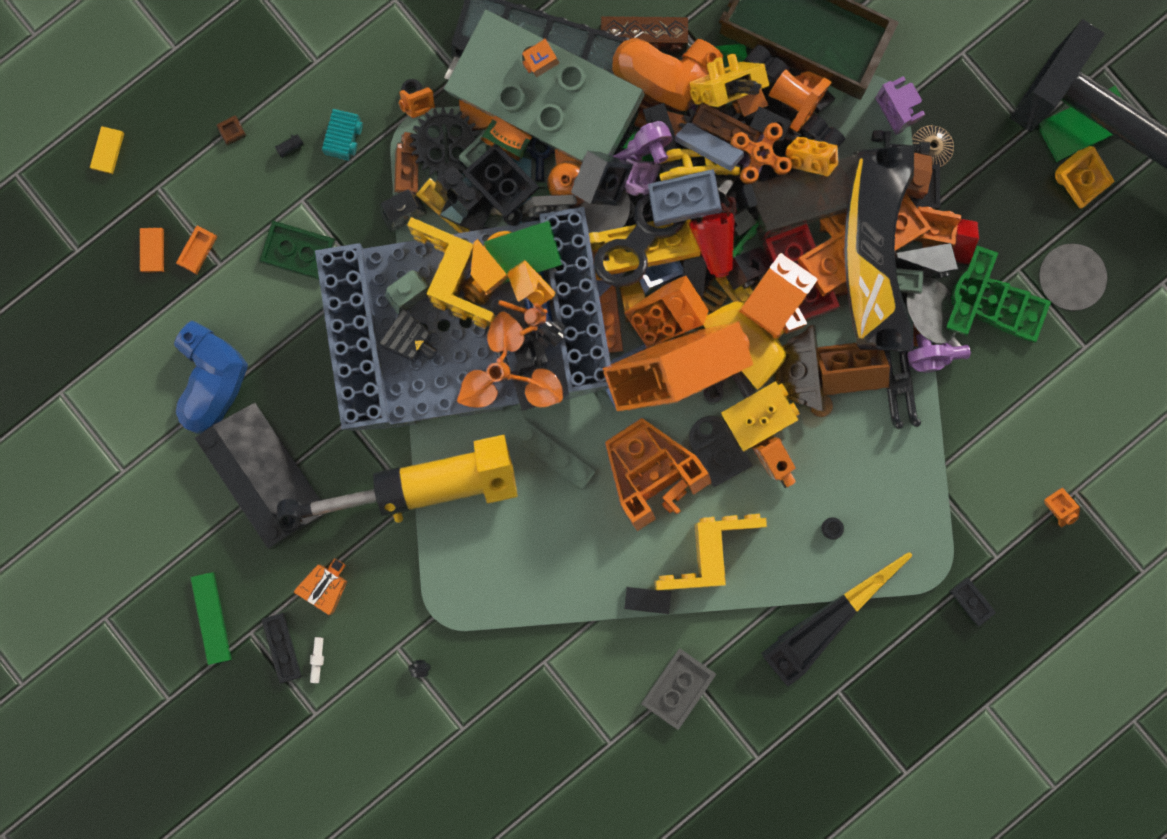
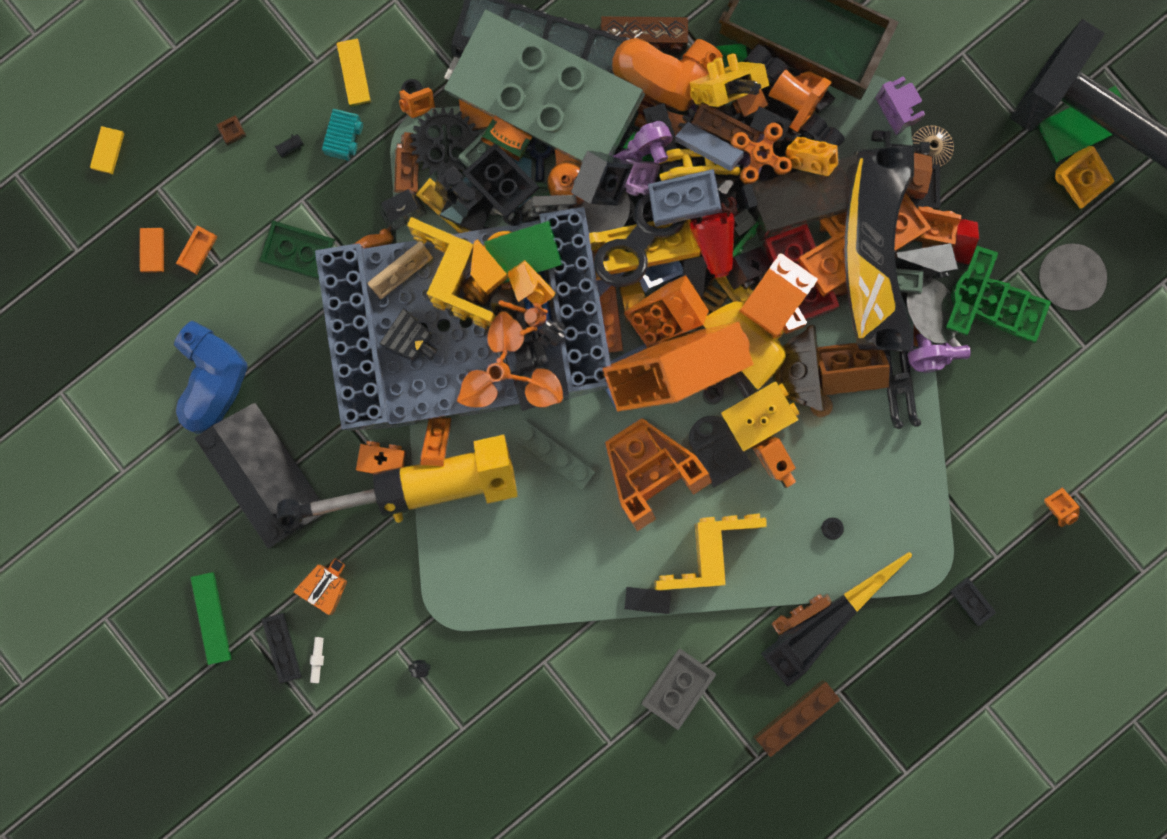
(353, 72): none -> yellow tile
(368, 455): none -> orange brick
(376, 240): none -> orange arm
(400, 270): none -> tan tile
(407, 291): sand green torso -> none
(436, 441): none -> orange tile
(504, 294): none -> pearl dark grey piece
(539, 58): orange brick -> none
(676, 493): orange bracket -> none
(796, 718): none -> reddish brown brick
(800, 614): none -> dark orange hinge

